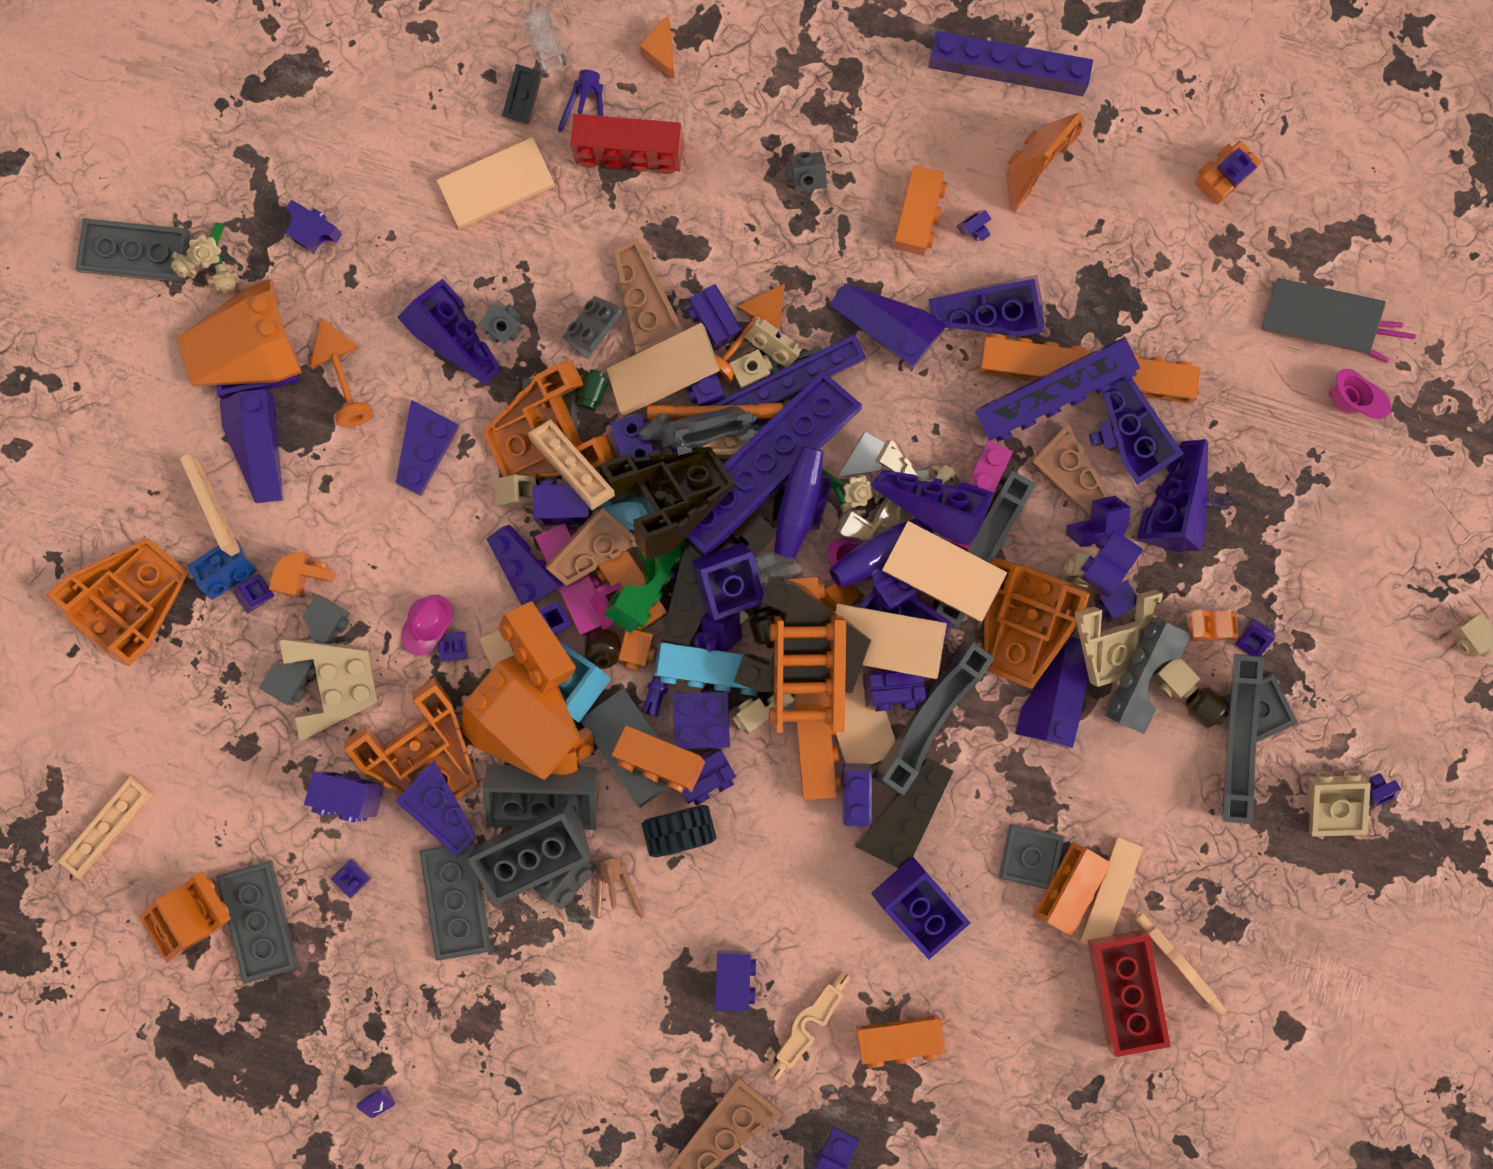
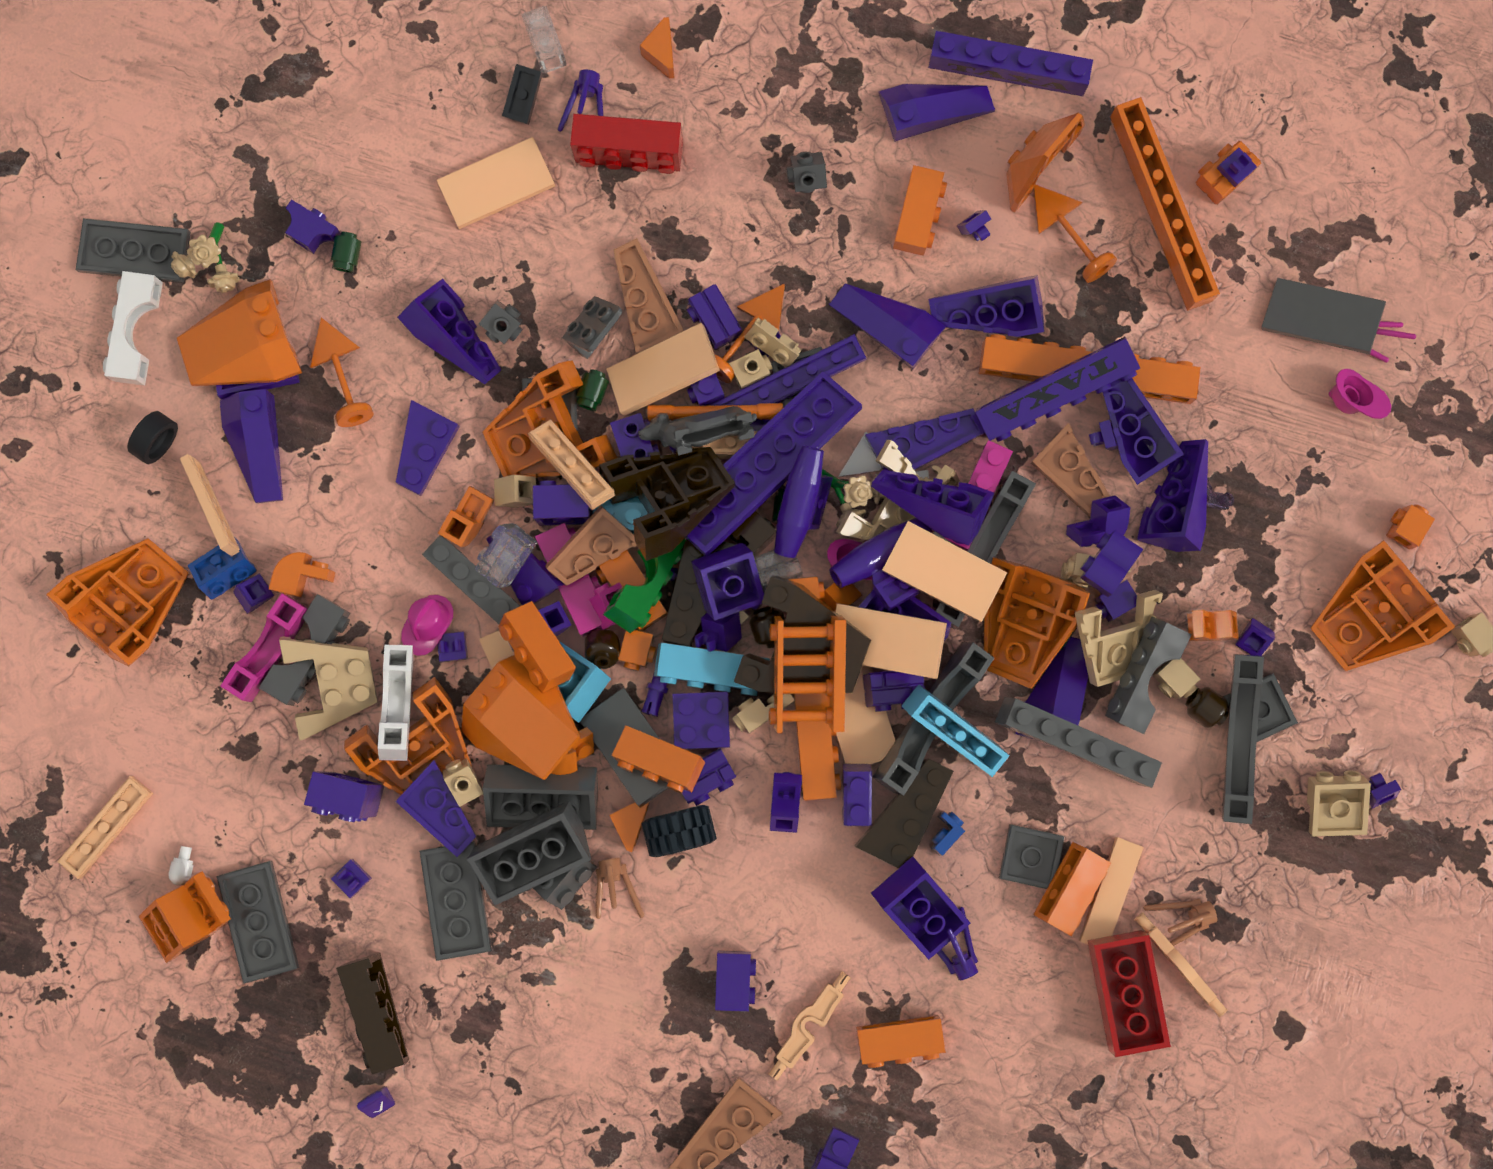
(136, 296): none -> white arch
(152, 437): none -> black tyre
(181, 867): none -> white cylinder
(249, 672): none -> dark pink arch
(345, 252): none -> dark green brick
(373, 1013): none -> dark brown wedge
(396, 703): none -> white arch
(462, 781): none -> tan brick
(466, 578): none -> dark grey arch
(467, 520): none -> orange brick
(505, 554): none -> clear brick
(628, 823): none -> orange slope
(785, 802): none -> dark purple brick
(927, 107): none -> dark purple wedge
(930, 438): none -> dark purple wing
(946, 838): none -> blue bracket
(955, 730): none -> medium azure brick
(963, 962): none -> dark purple plant
(1052, 208): none -> orange piece
(1078, 741): none -> dark grey arch
(1164, 204): none -> orange brick
(1200, 916): none -> nougat plant
(1379, 612): none -> orange wedge
(1410, 526): none -> orange brick

